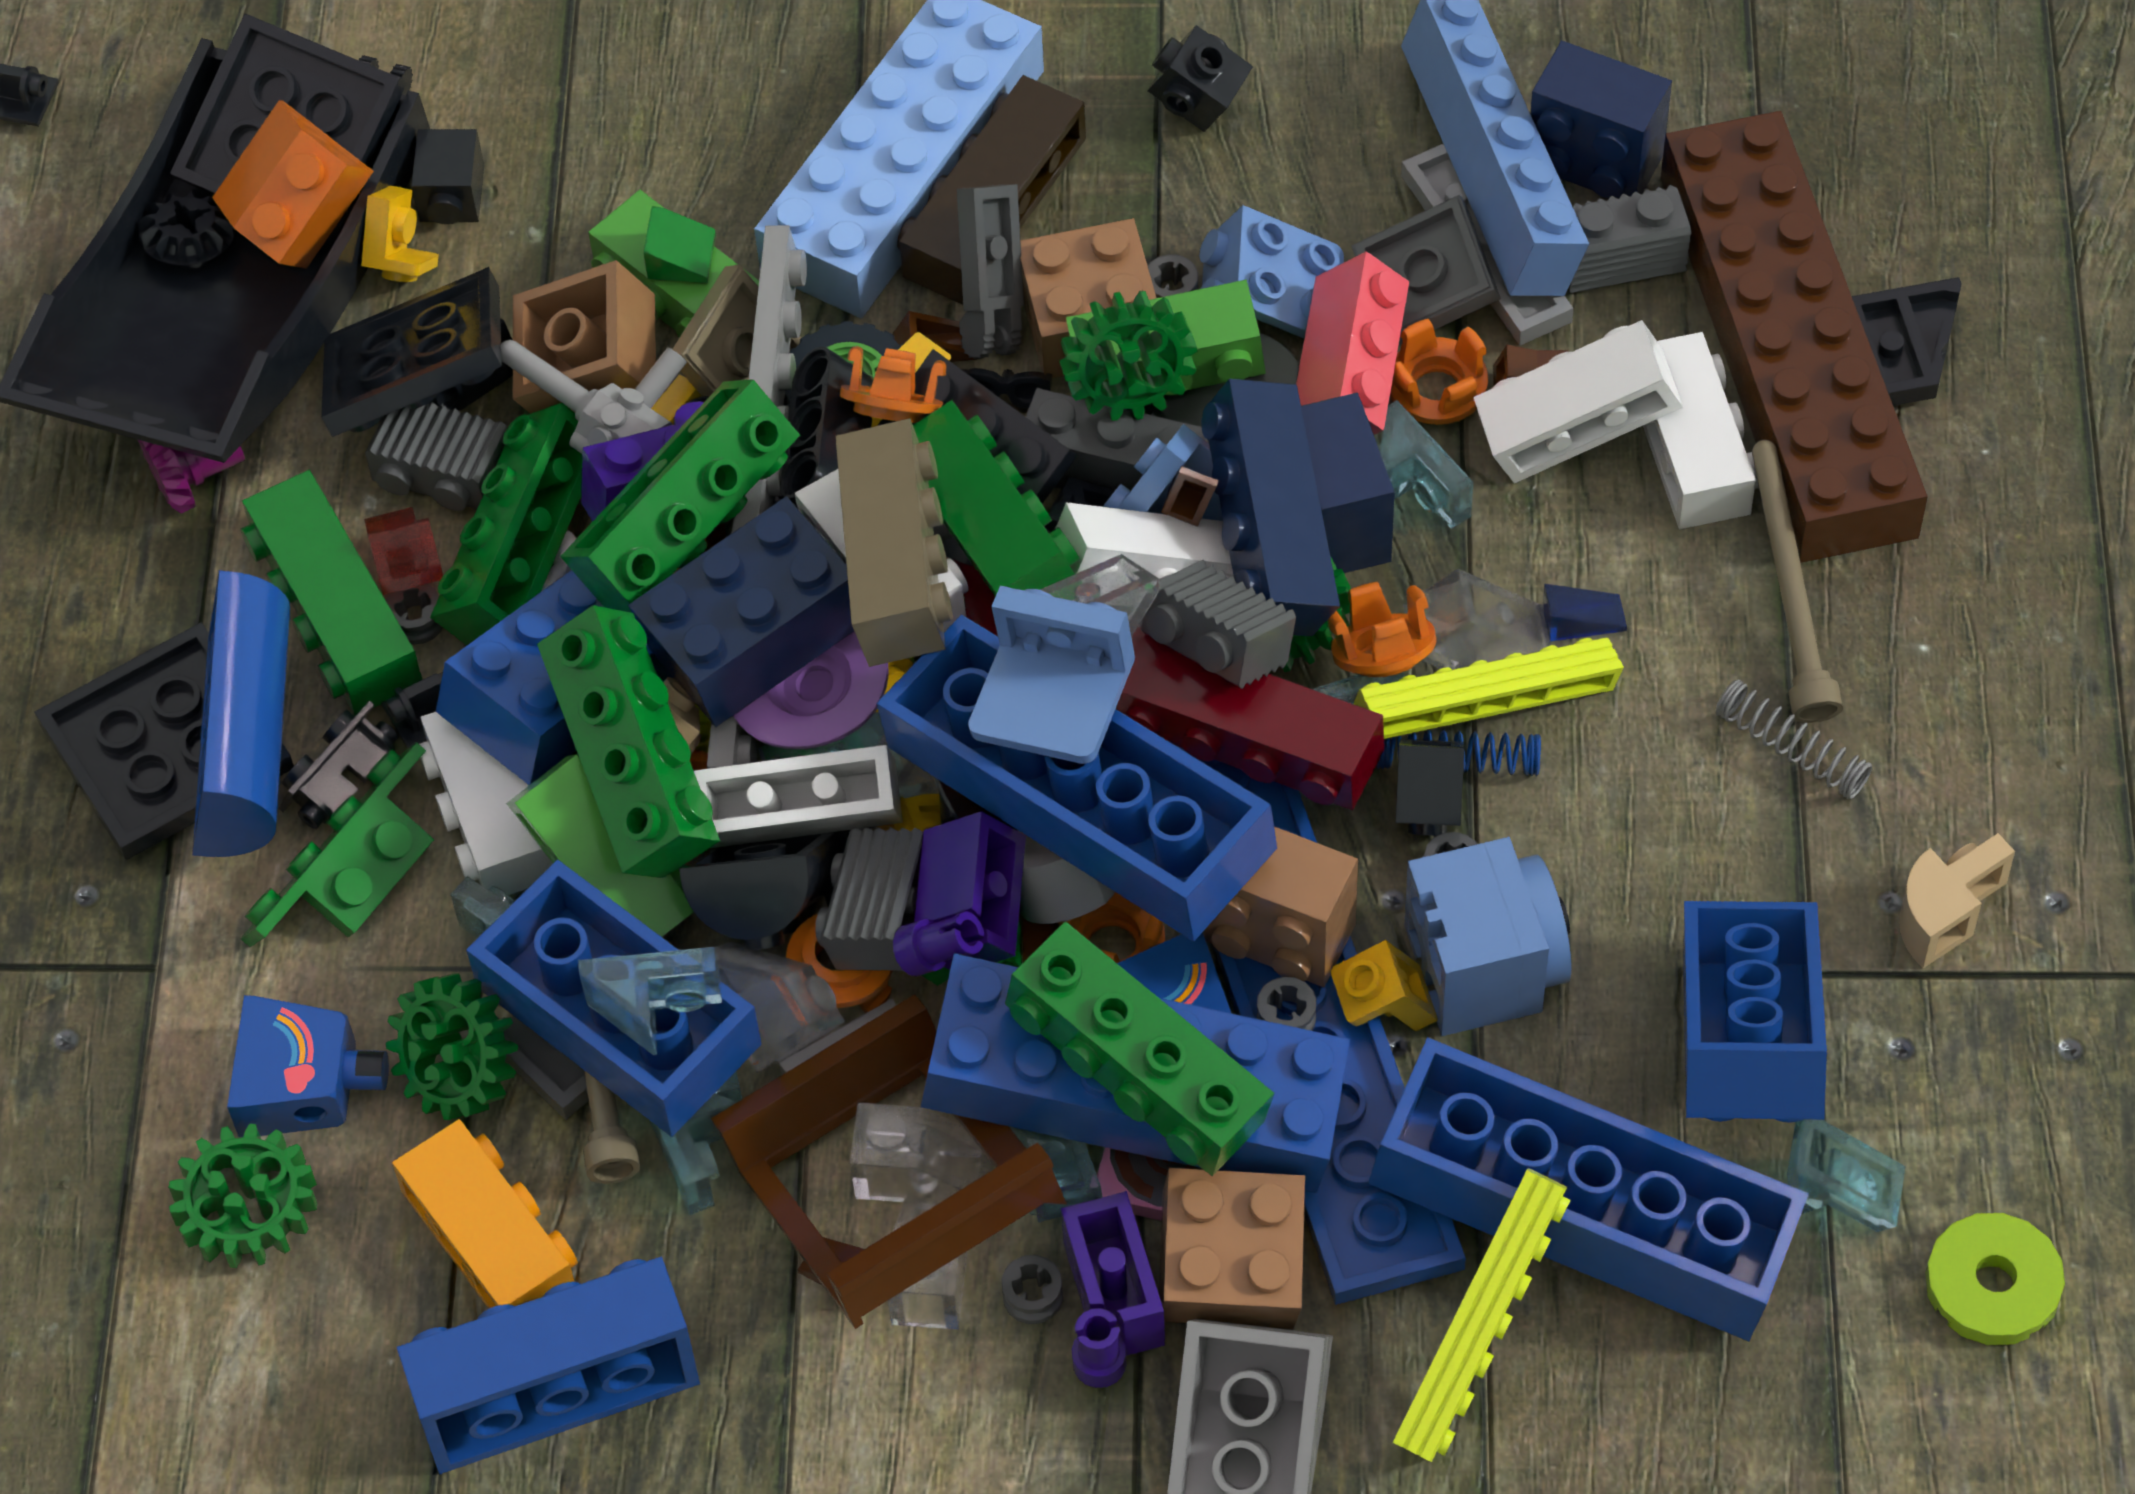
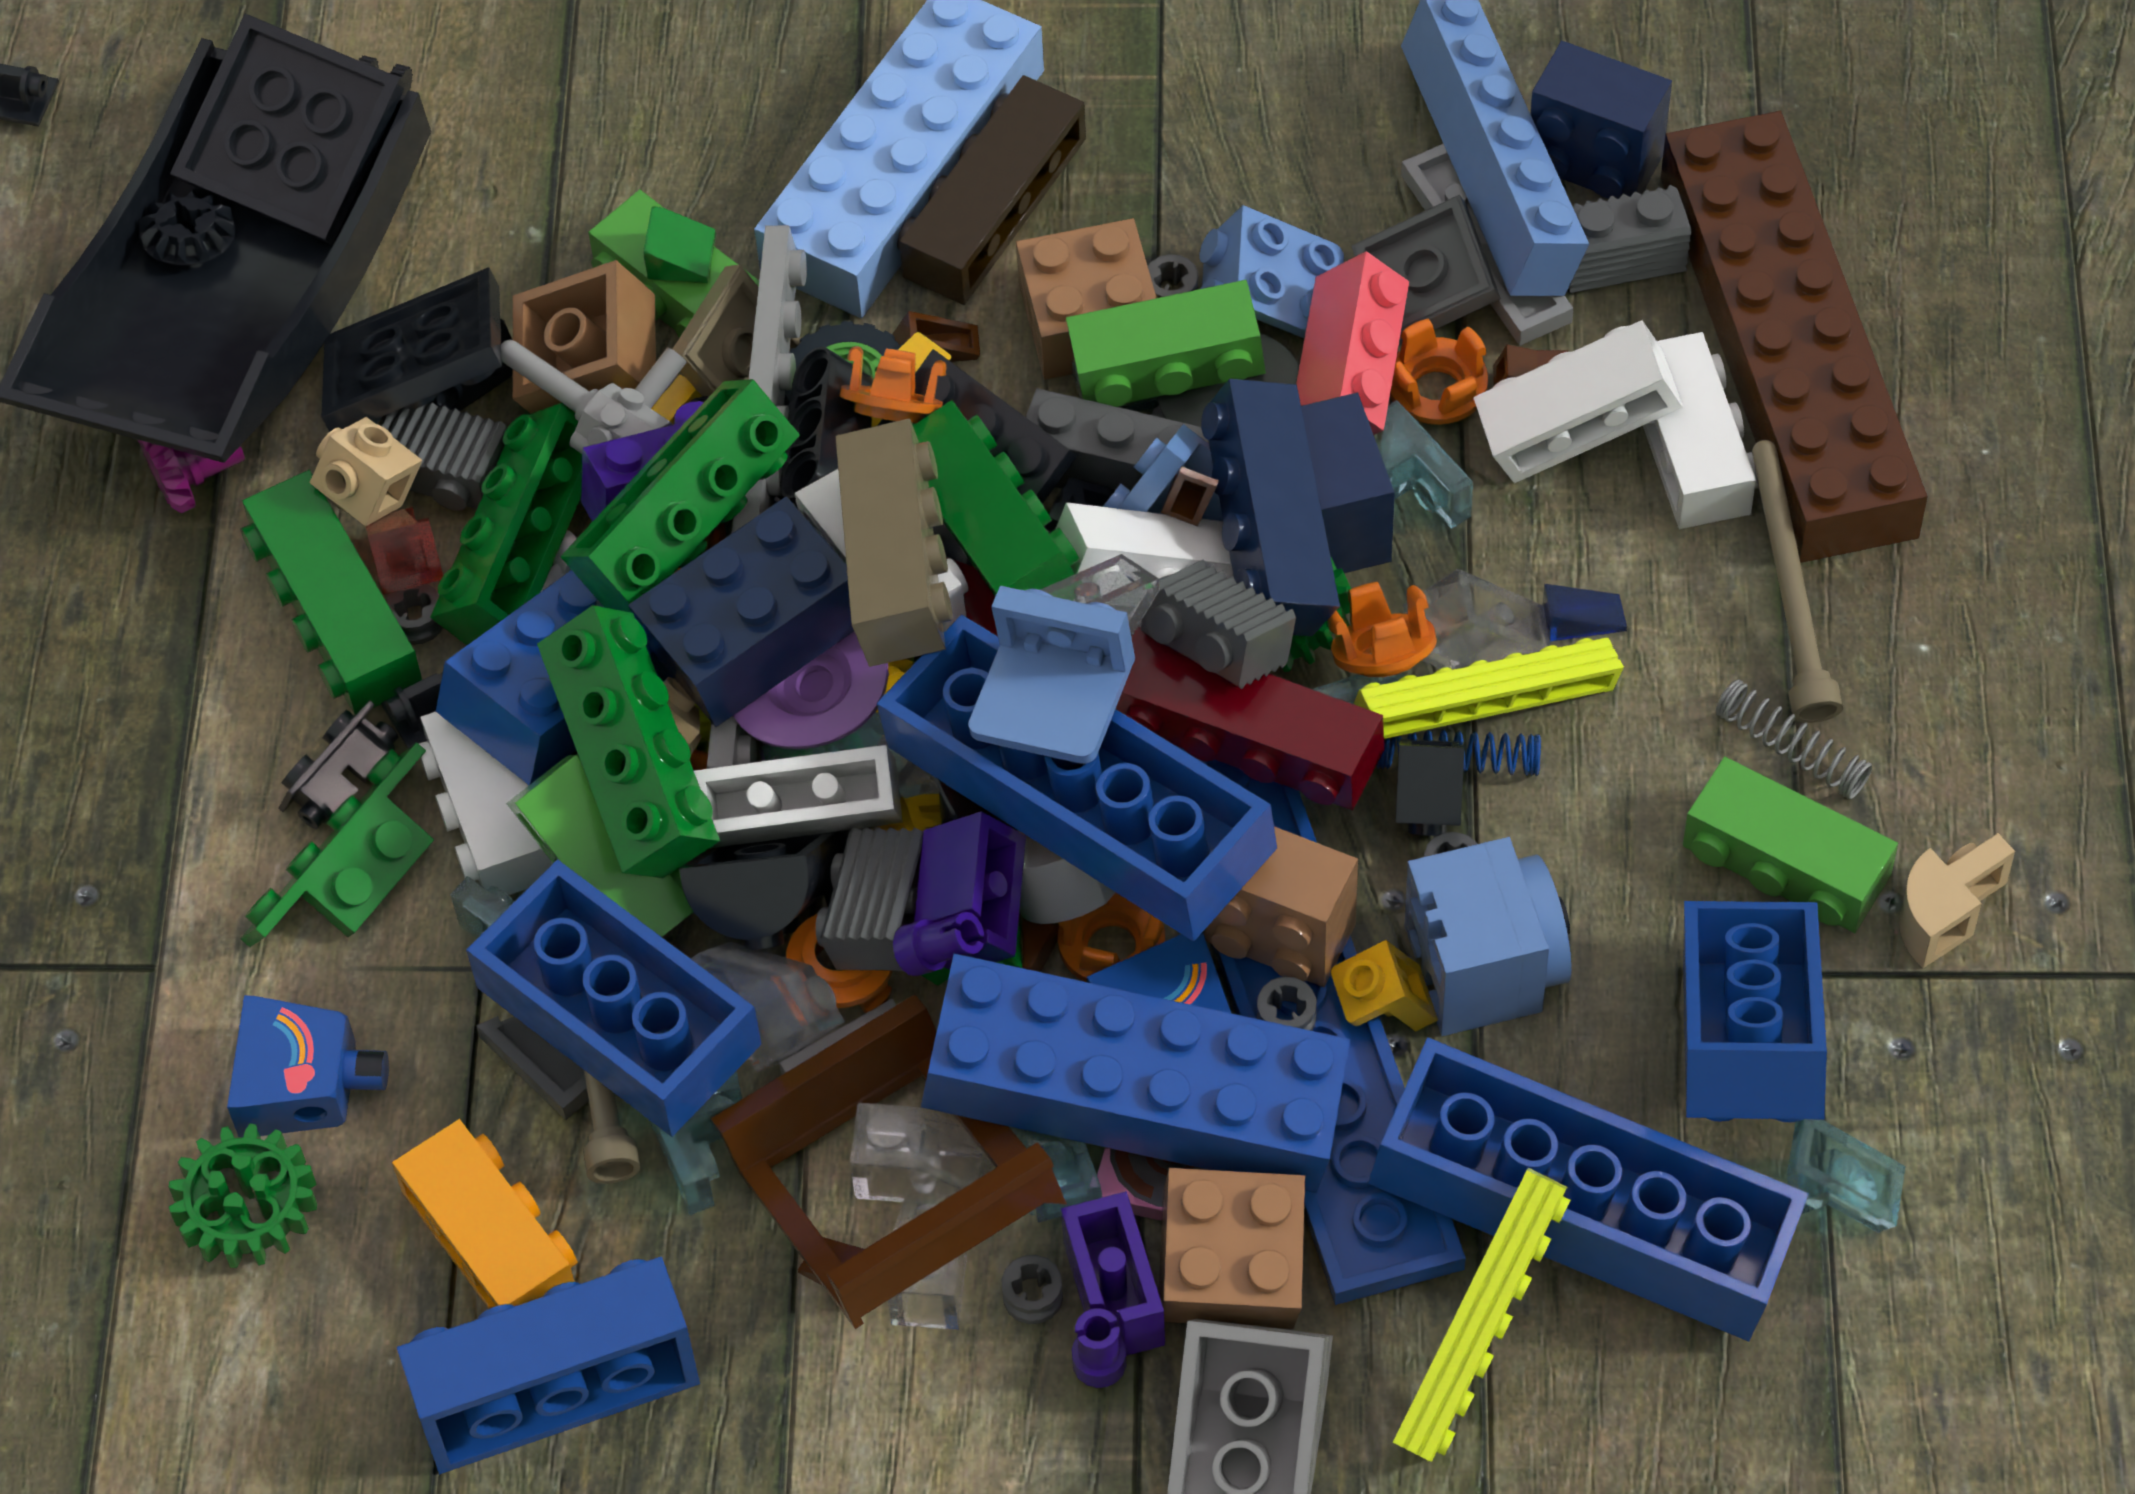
(137, 741): black plate -> none
(242, 717): blue brick -> none
(290, 187): orange slope -> none
(364, 470): none -> tan brick
(387, 231): yellow bracket -> none
(448, 175): black brick -> none
(471, 1066): green gear -> none
(633, 986): clear light blue slope -> none
(990, 269): dark grey hinge -> none
(1018, 386): black piece -> none
(1092, 357): green gear -> none
(1137, 1049): green brick -> none
(1198, 77): black brick -> none
(1789, 844): none -> bright green brick
(1910, 335): black wing -> none
(2000, 1243): lime tile -> none

